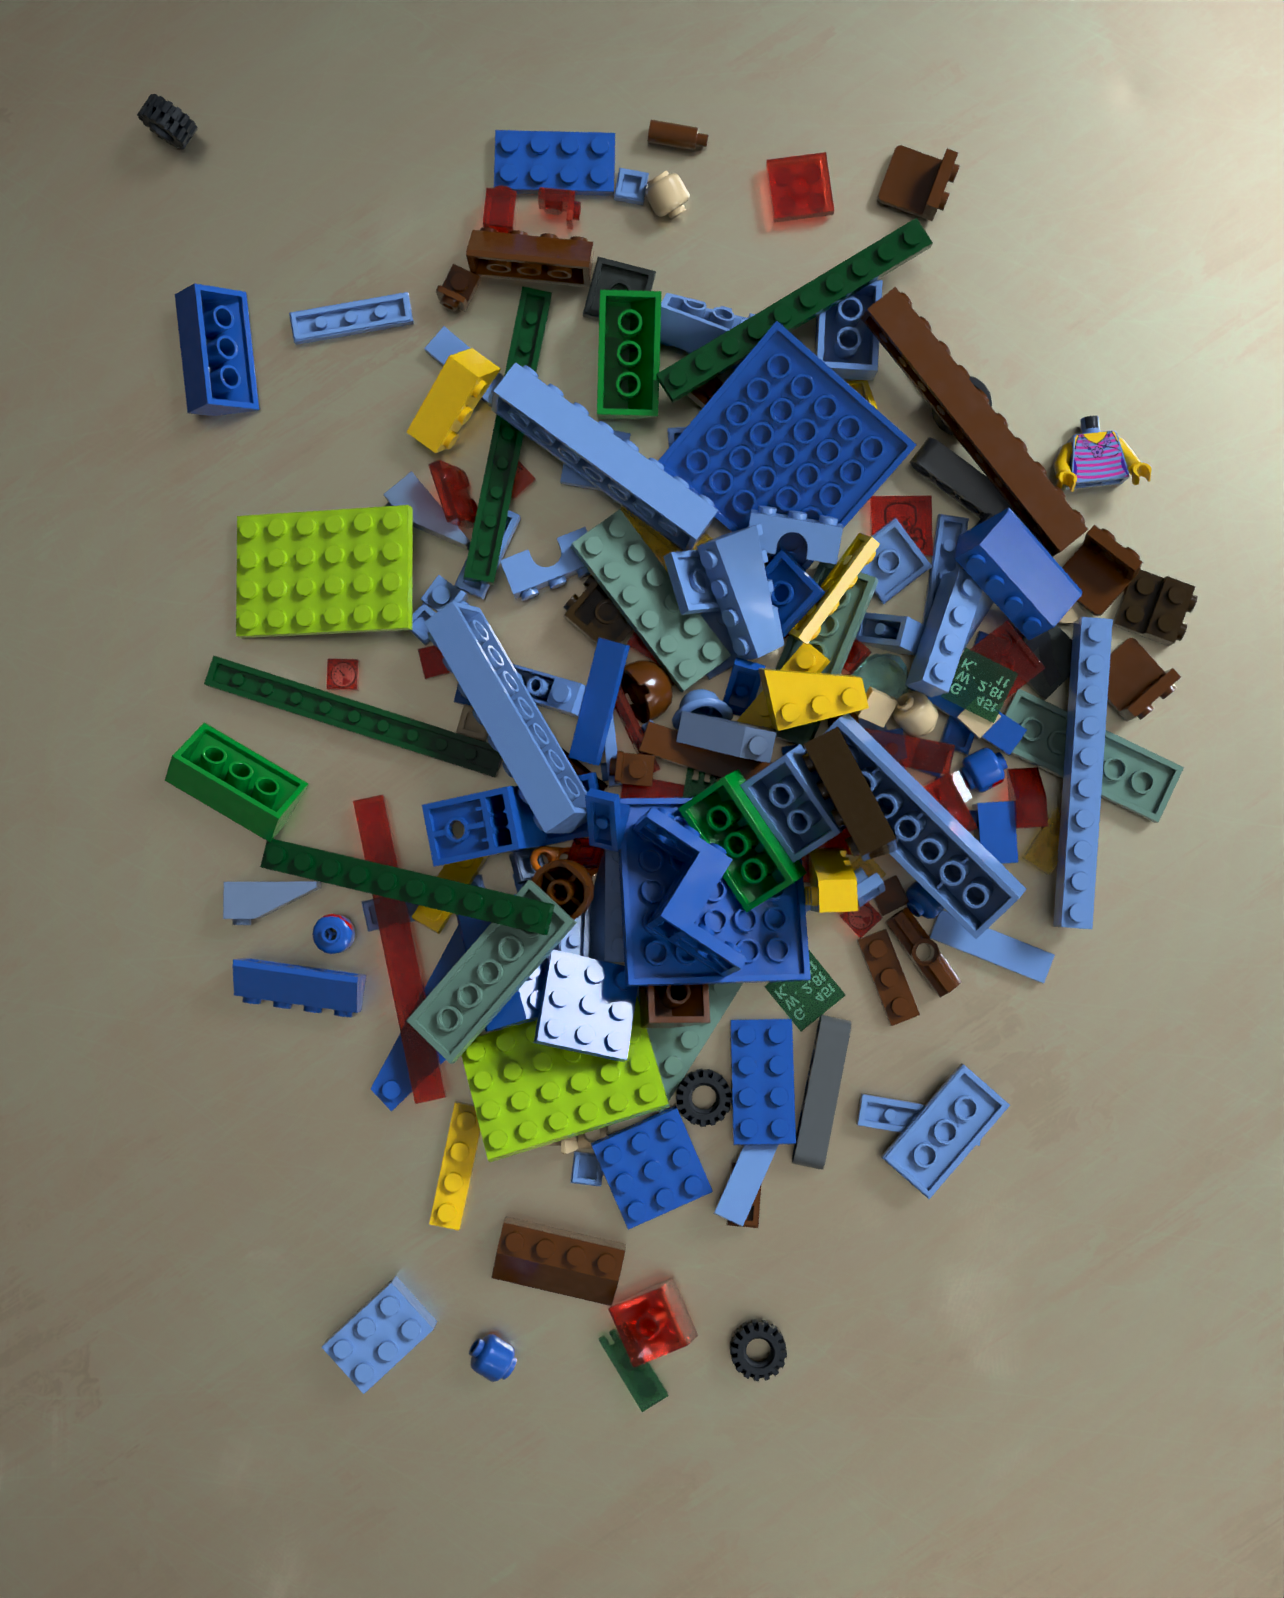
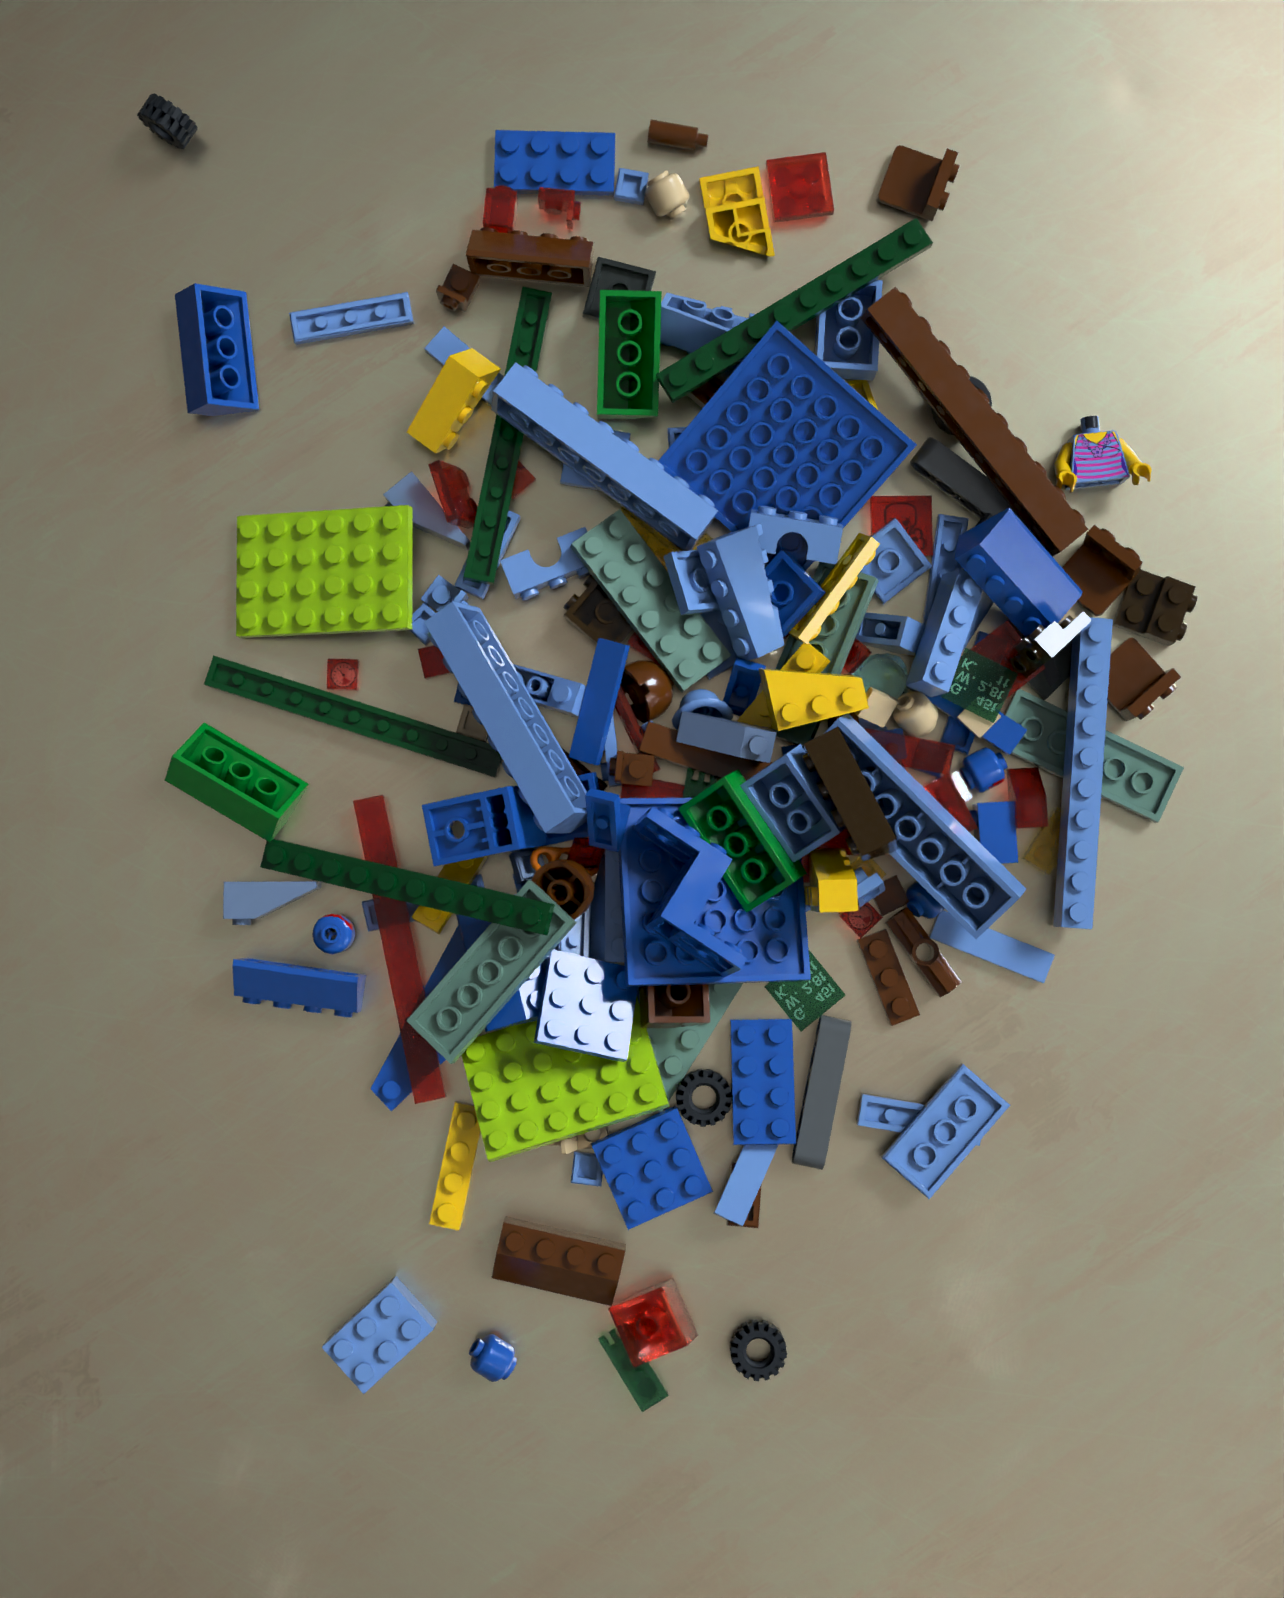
(737, 210): none -> yellow slope
(1046, 643): none -> plate

